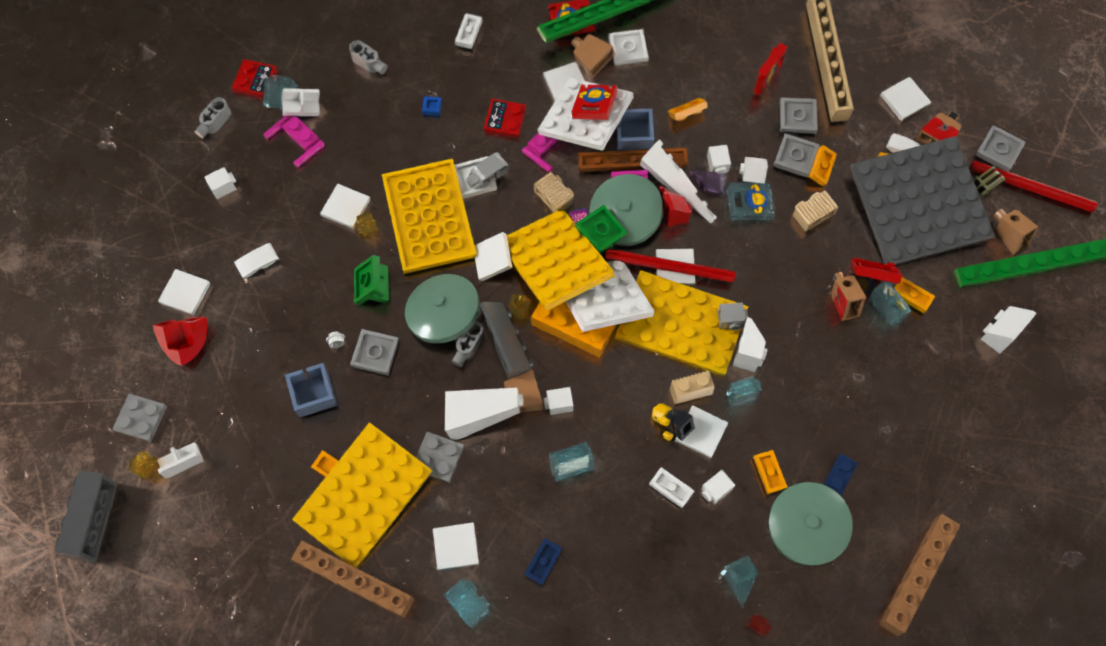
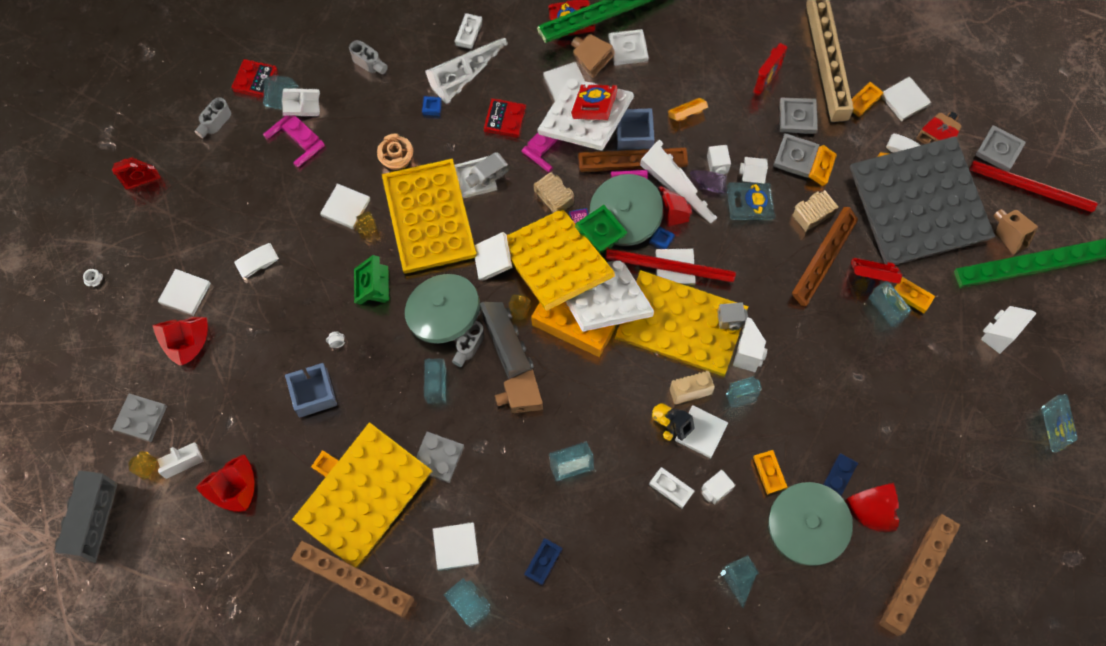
(89, 274): none -> white plate
(134, 172): none -> red slope
(221, 182): white brick -> none
(230, 486): none -> red brick
(374, 352): light grey plate -> none
(395, 152): none -> light nougat cone
(434, 380): none -> clear light blue brick
(452, 75): none -> white wedge
(477, 409): white slope -> none
(559, 401): white brick -> none
(662, 238): none -> blue tile
(759, 624): clear red plate -> none
(825, 256): none -> dark orange plate
(847, 296): medium nougat torso -> none
(866, 98): none -> light orange plate
(876, 508): none -> red brick
(990, 178): olive arm -> none
(1059, 424): none -> clear light blue container

